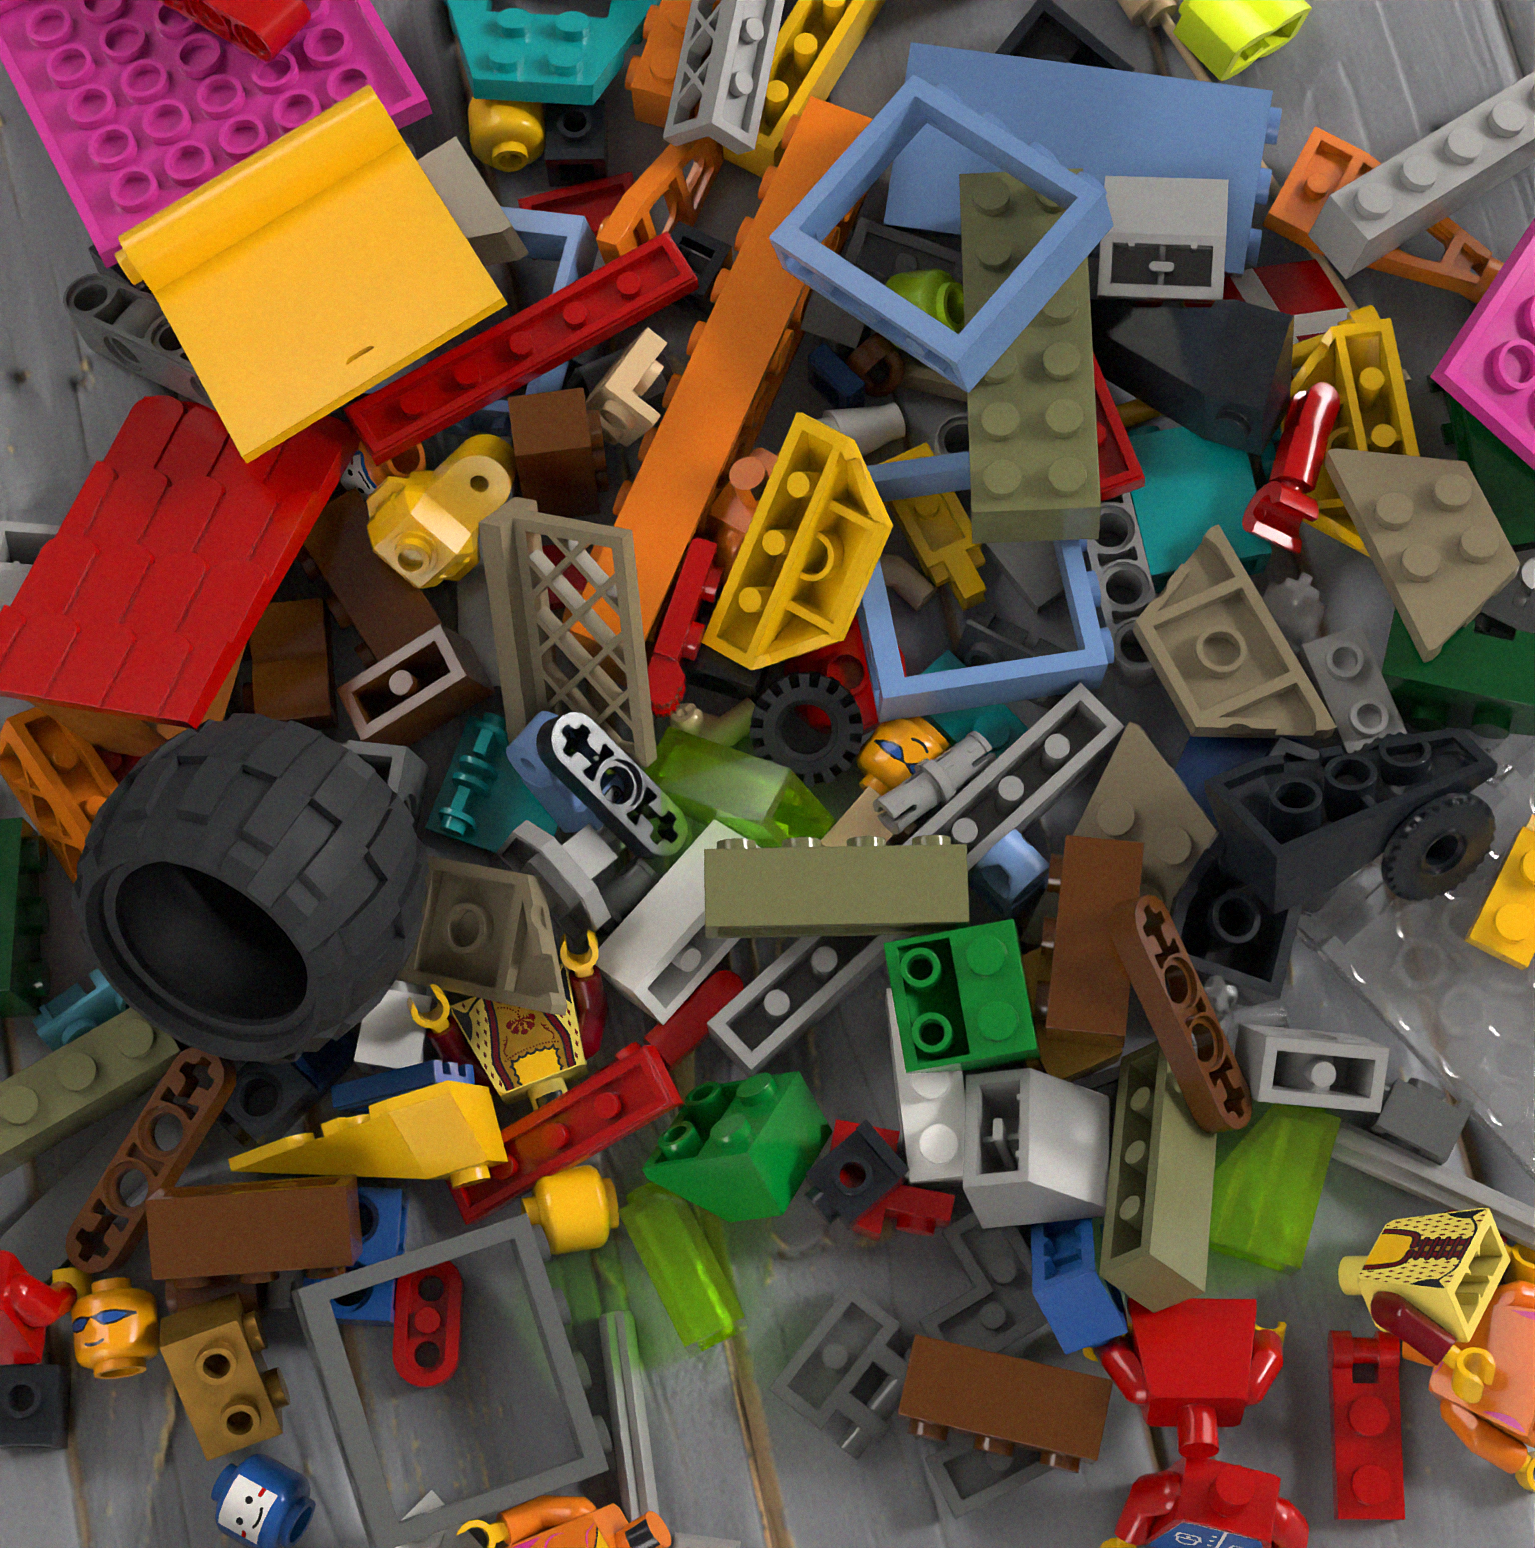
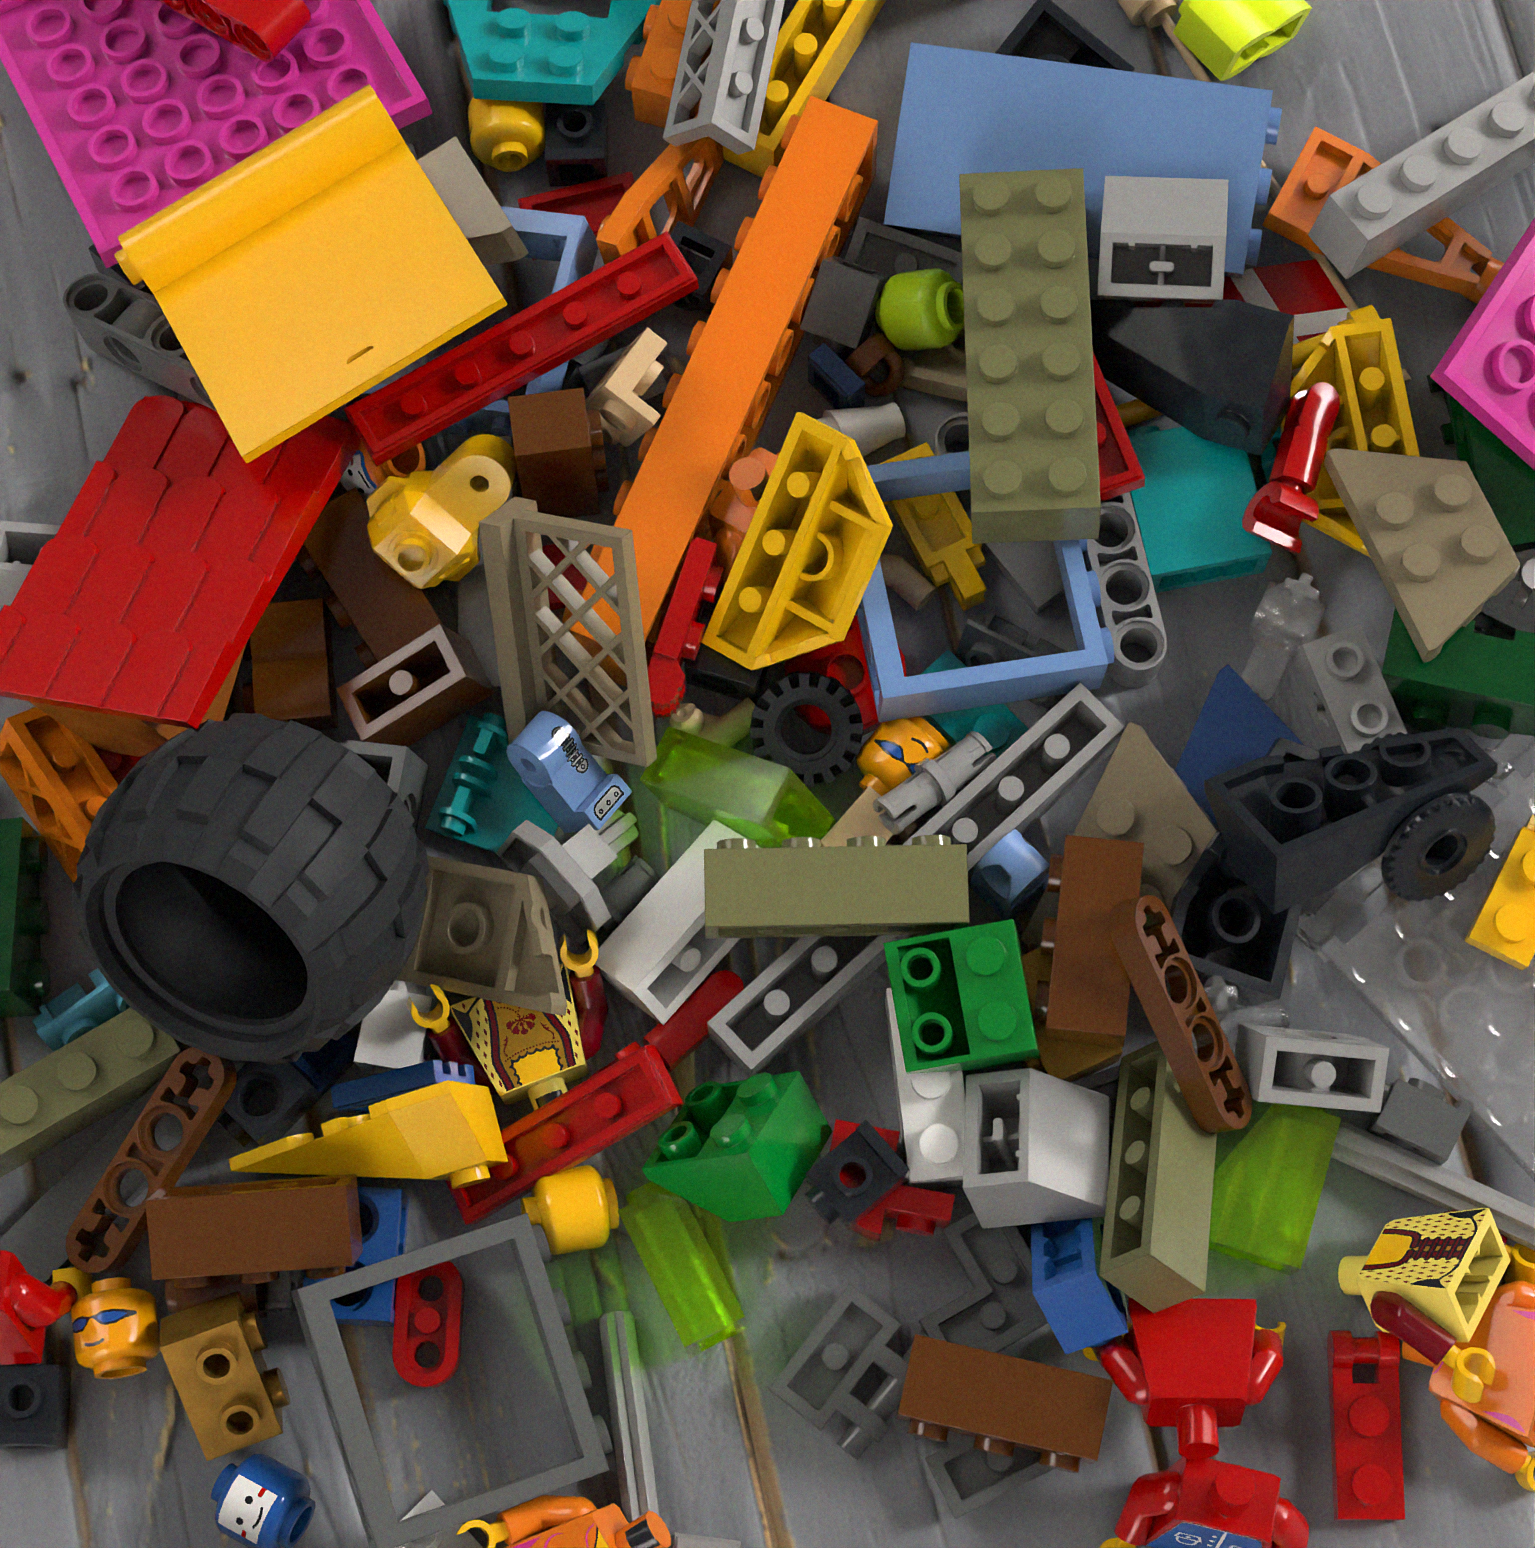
(639, 789): beam -> none
(972, 352): medium blue window -> none
(1226, 653): dark tan wing -> none

